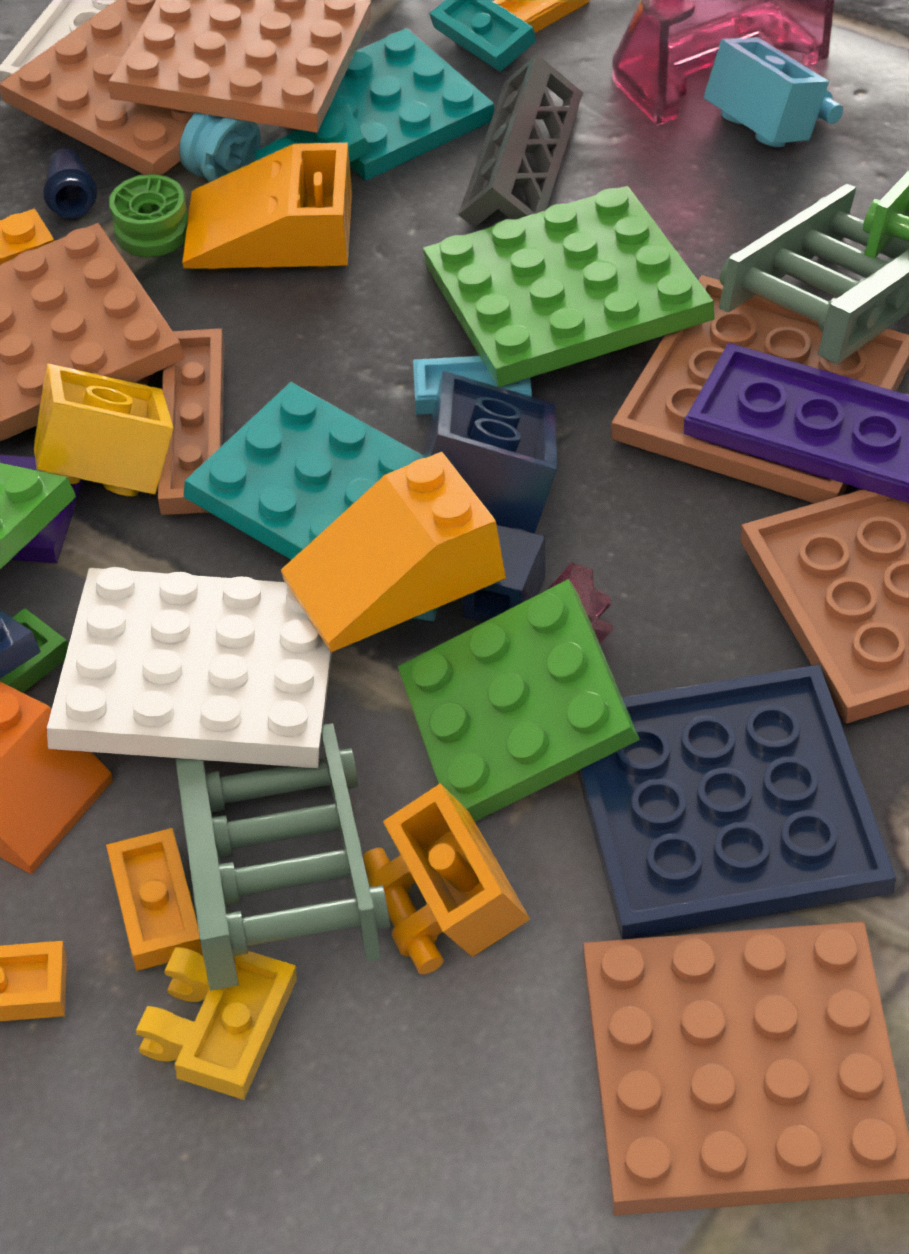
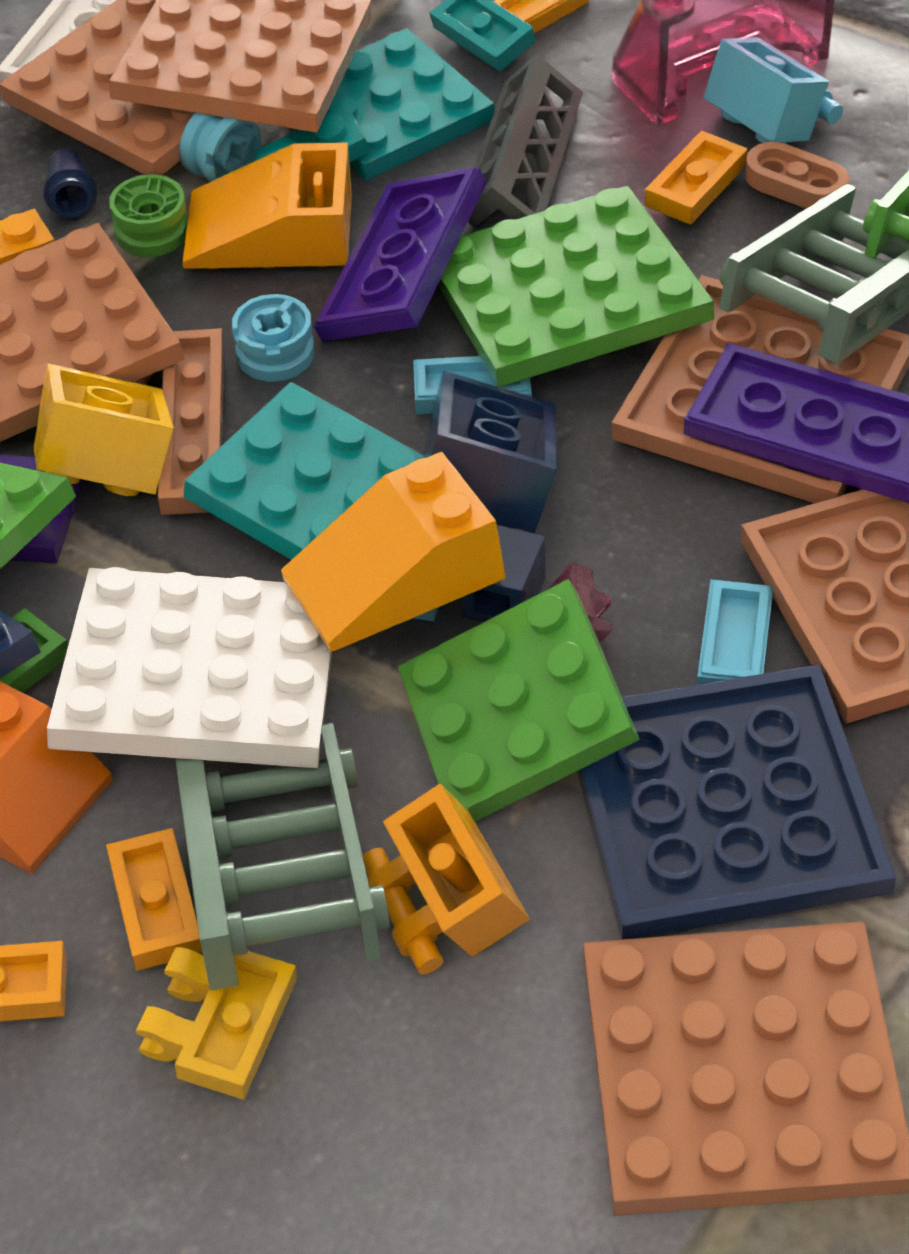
(273, 337): none -> medium azure wheel
(401, 255): none -> dark purple tile
(695, 177): none -> light orange plate
(734, 631): none -> medium azure tile
(792, 173): none -> nougat plate

